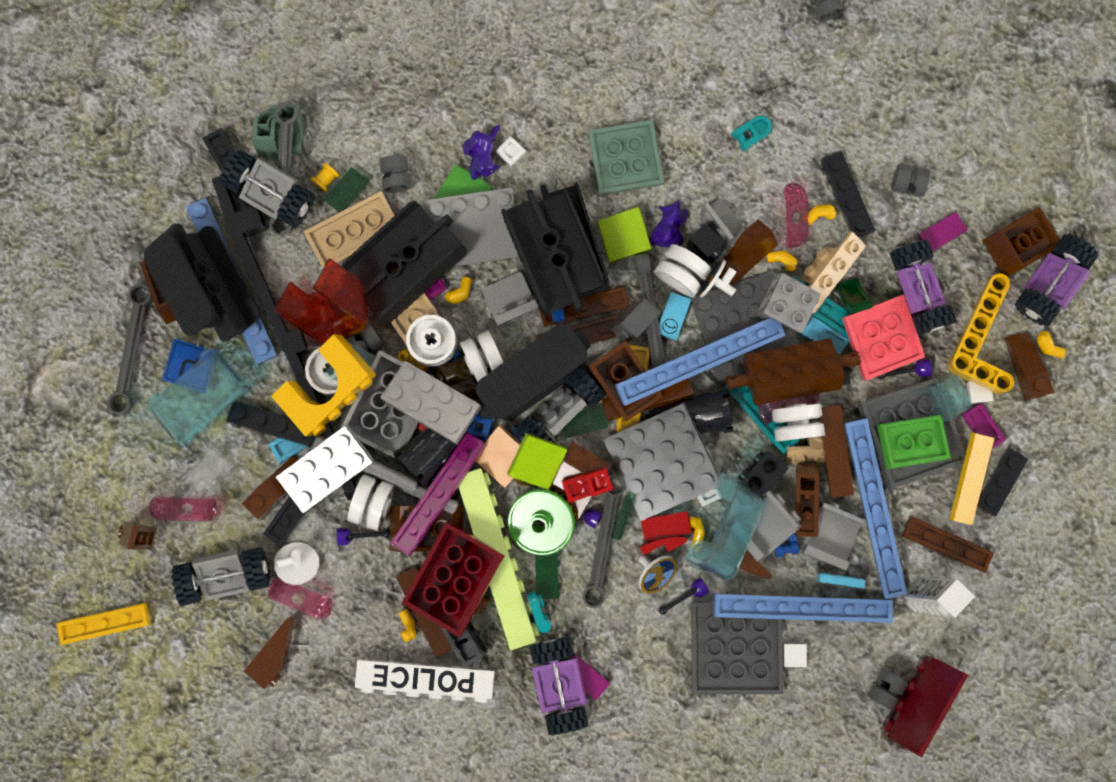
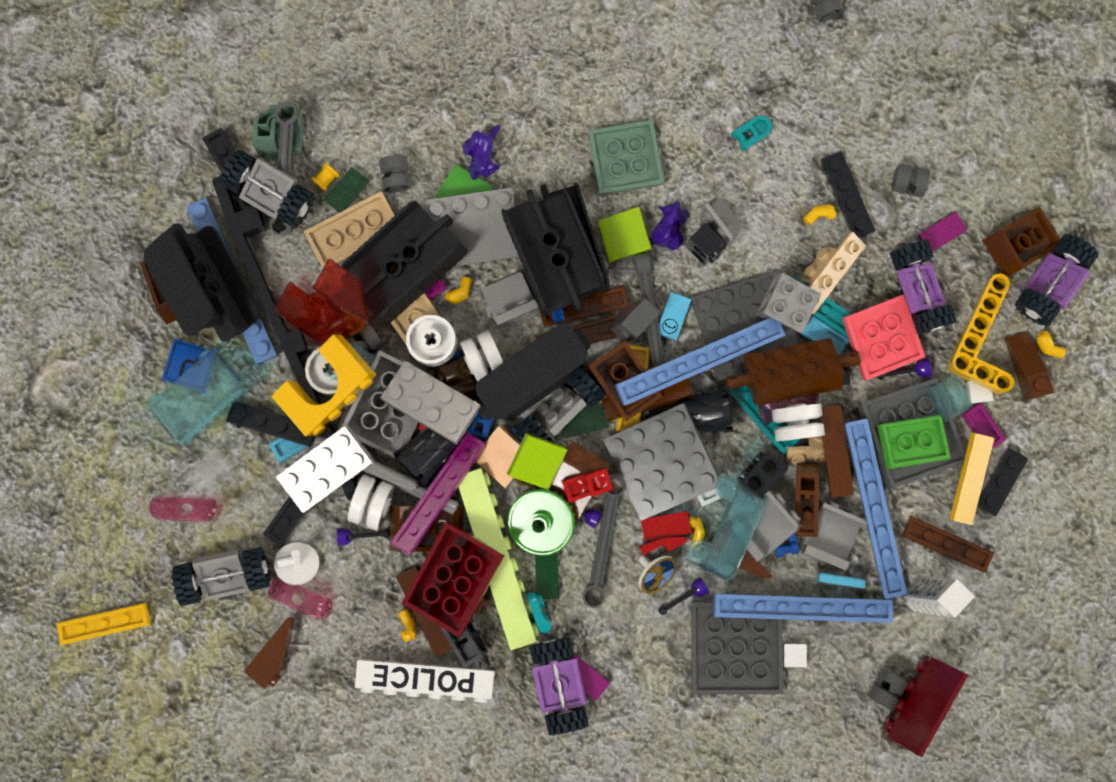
(130, 350): dark grey piece -> none
(136, 536): reddish brown slope -> none
(268, 493): reddish brown slope -> none
(405, 355): yellow arm -> none
(510, 151): white tile -> none
(622, 517): clear green tile -> none
(682, 270): white wheel -> none
(713, 279): white shield -> none
(749, 250): reddish brown slope -> none
(784, 257): yellow arm -> none
(795, 202): clear pink piece -> none
(853, 295): dark green tile -> none

